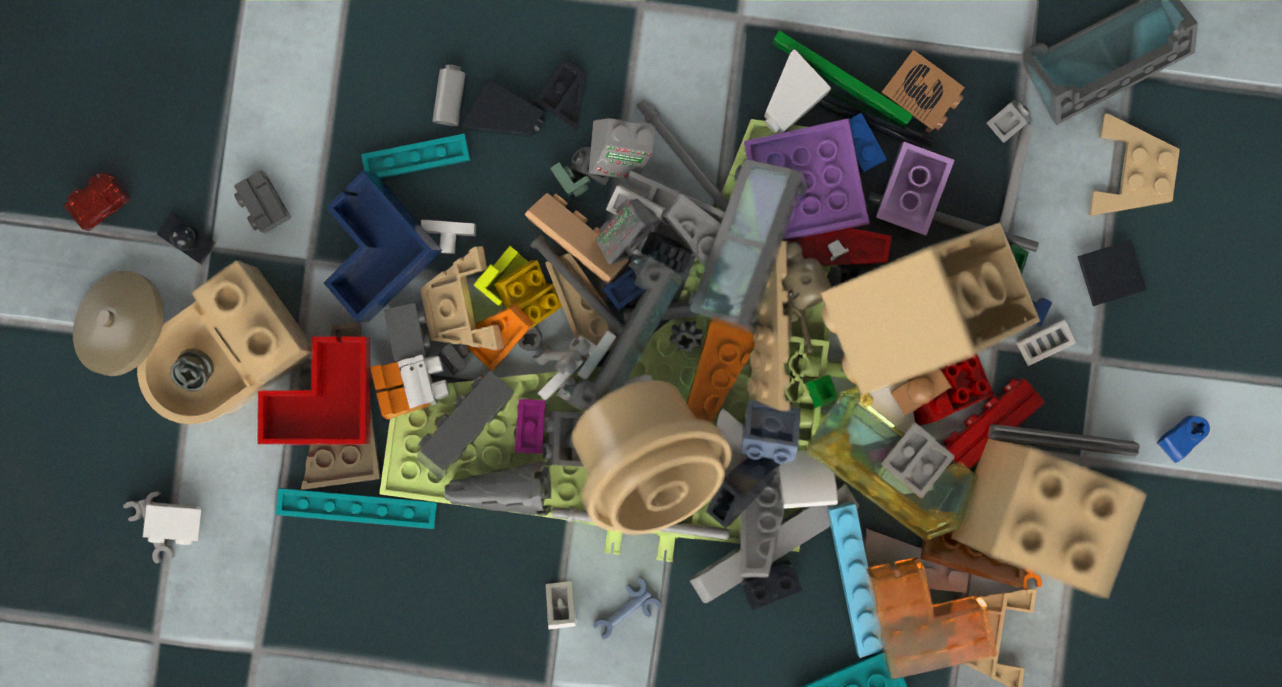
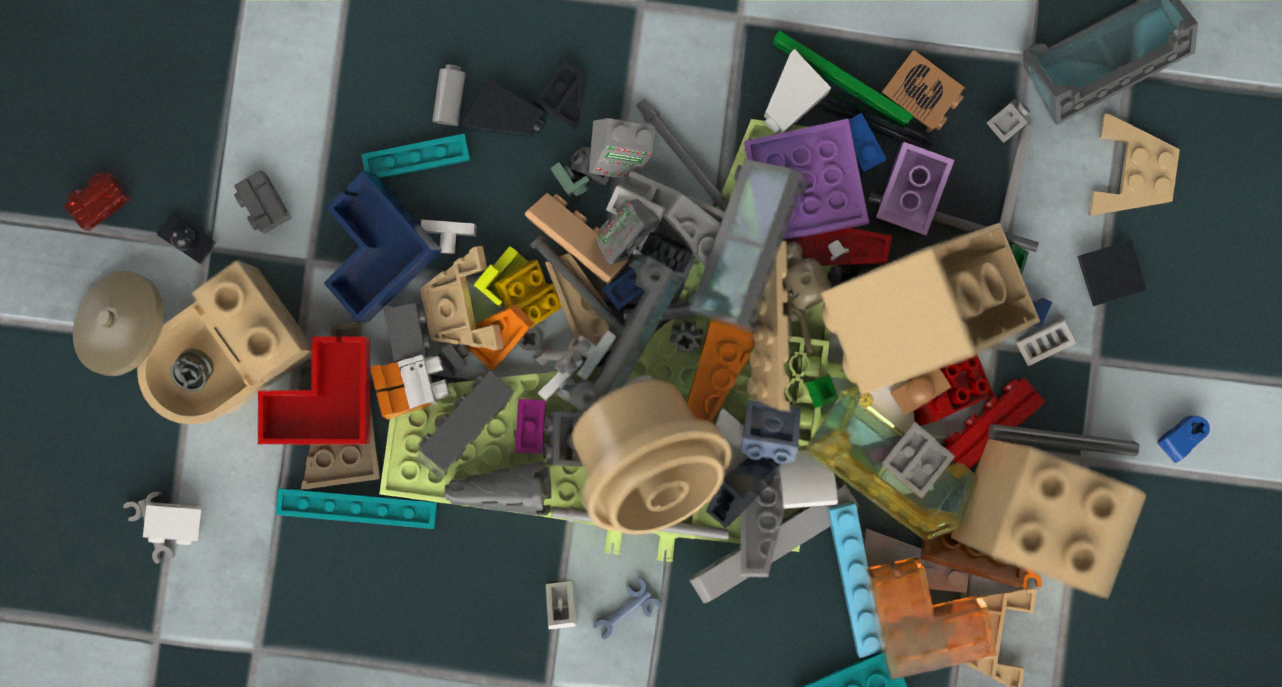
(780, 581): black window -> none

